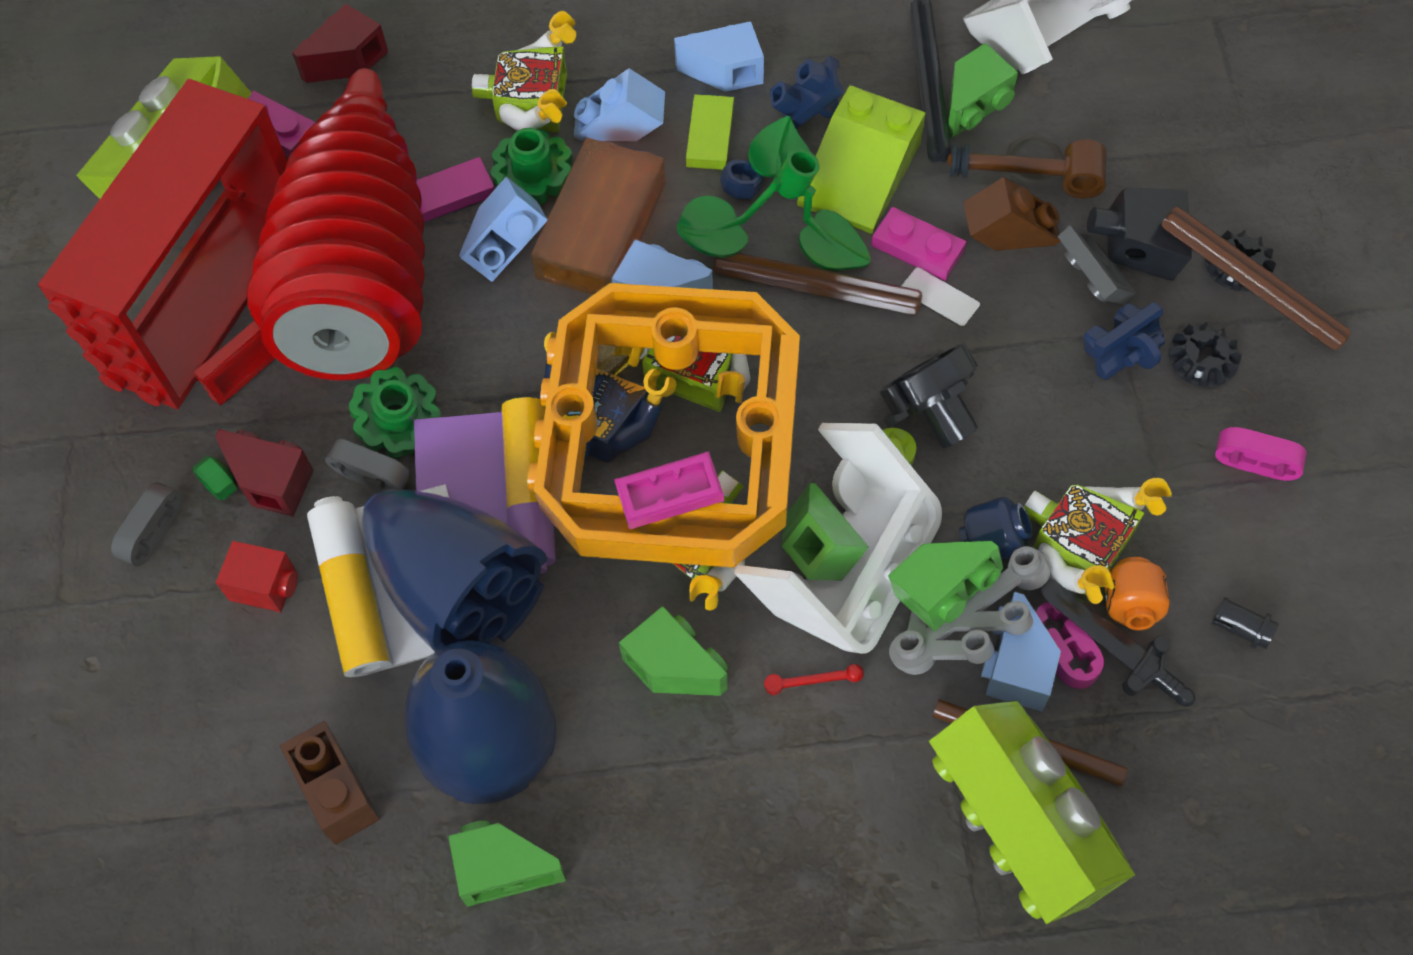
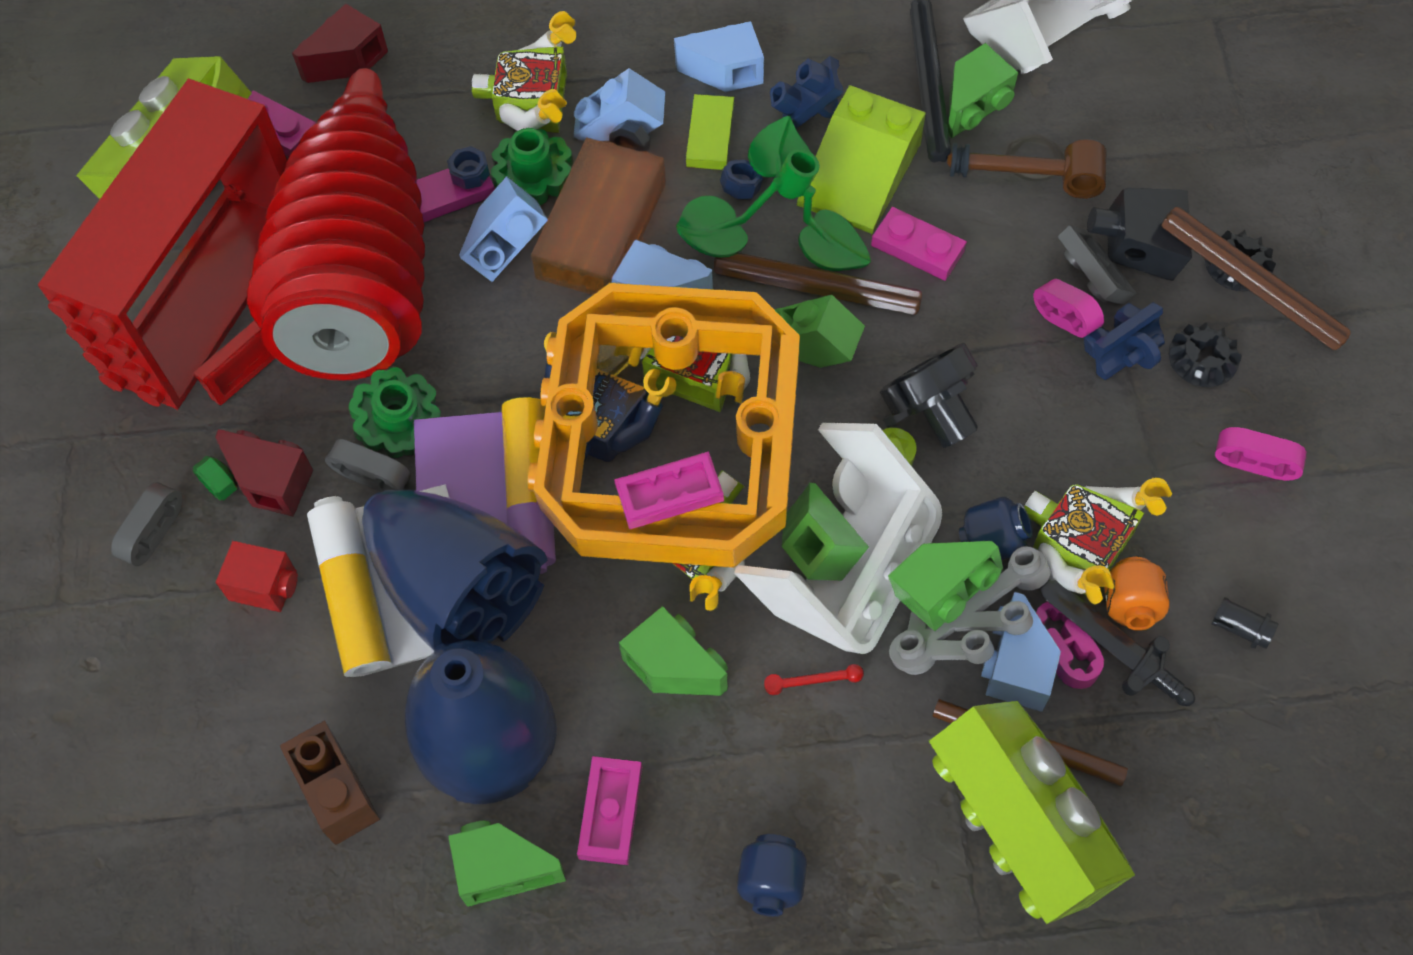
(468, 167): none -> dark blue tile
(610, 811): none -> dark pink plate
(630, 136): none -> black tile
(772, 874): none -> dark blue head
(825, 329): none -> bright green slope
(942, 296): white sticker -> none
(1011, 218): reddish brown slope -> none
(1068, 308): none -> dark pink beam

